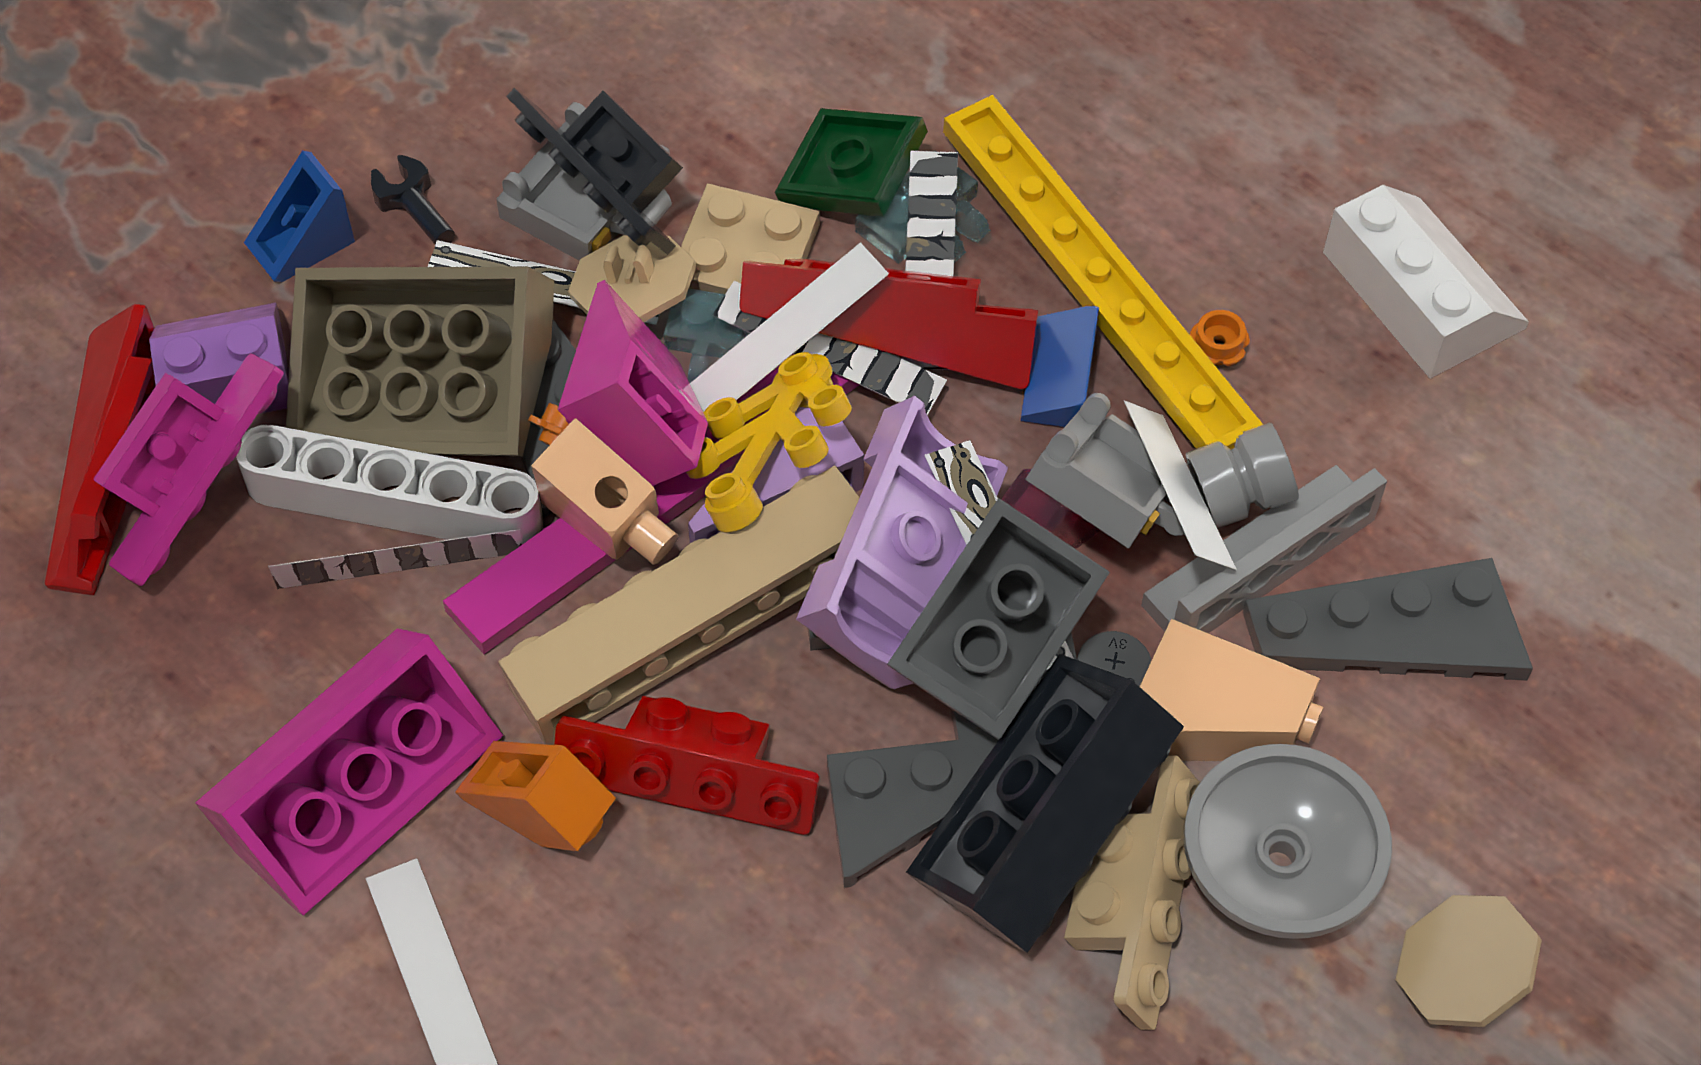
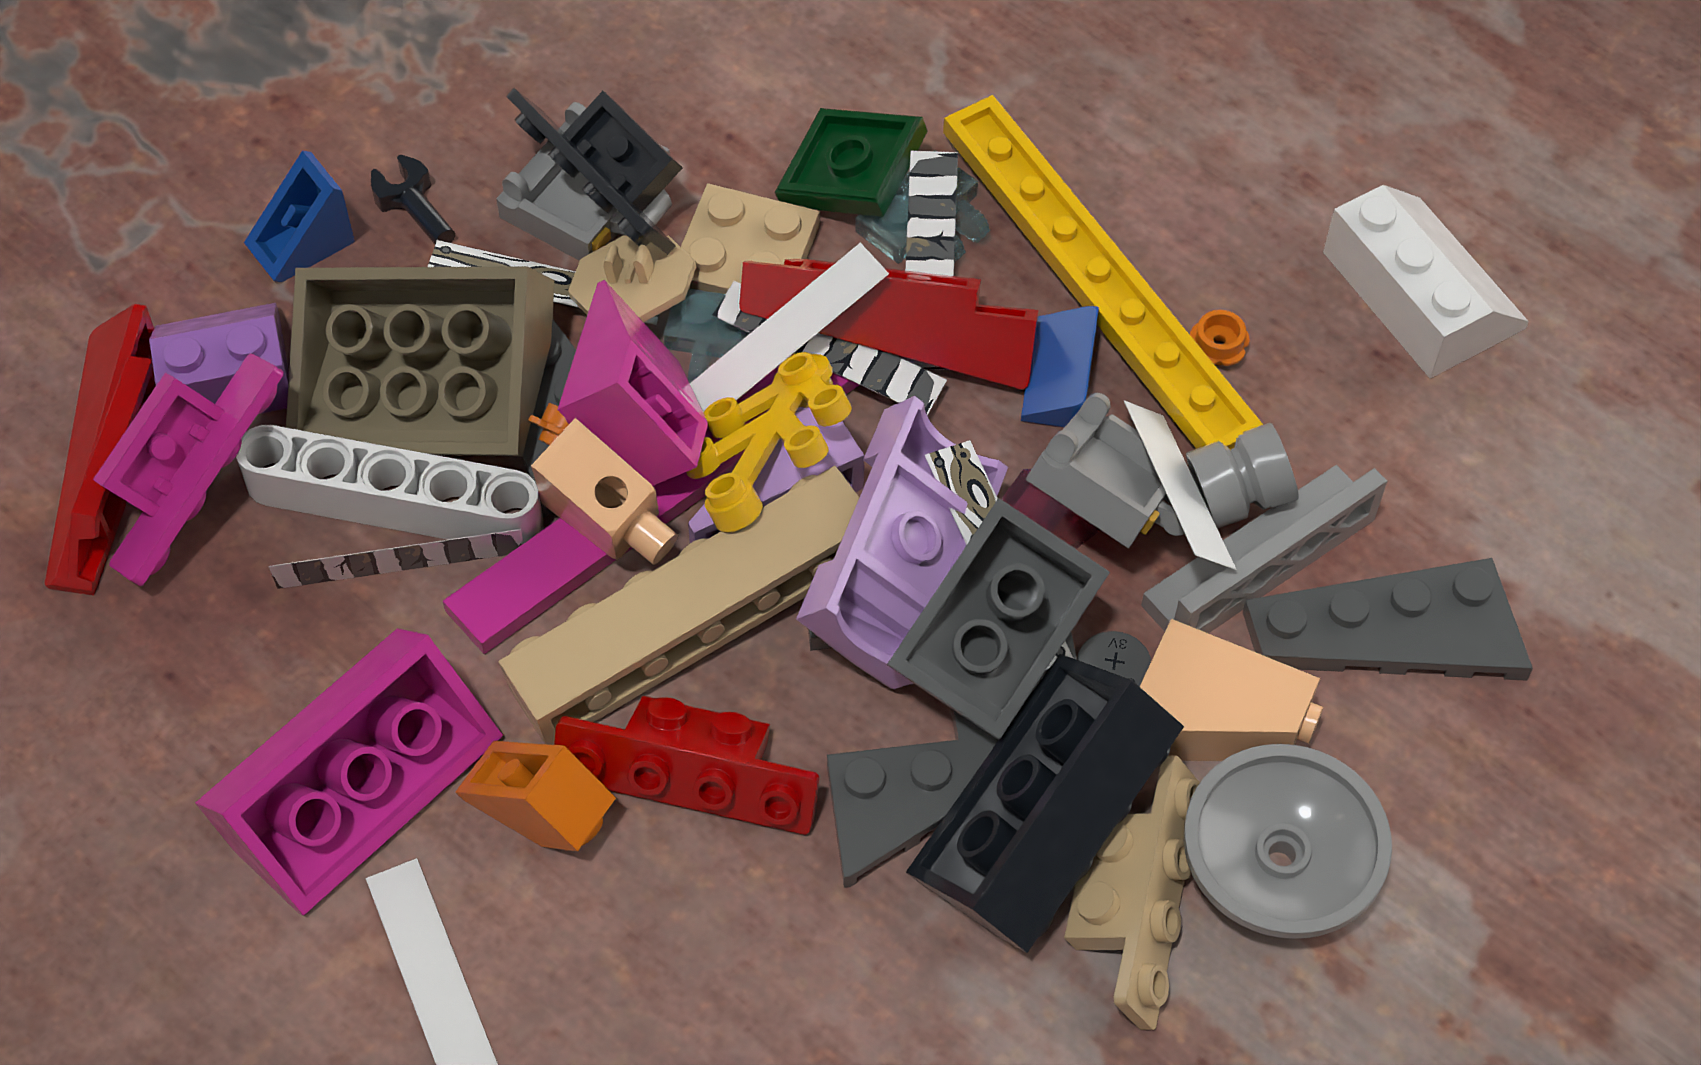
(1468, 960): tan piece -> none

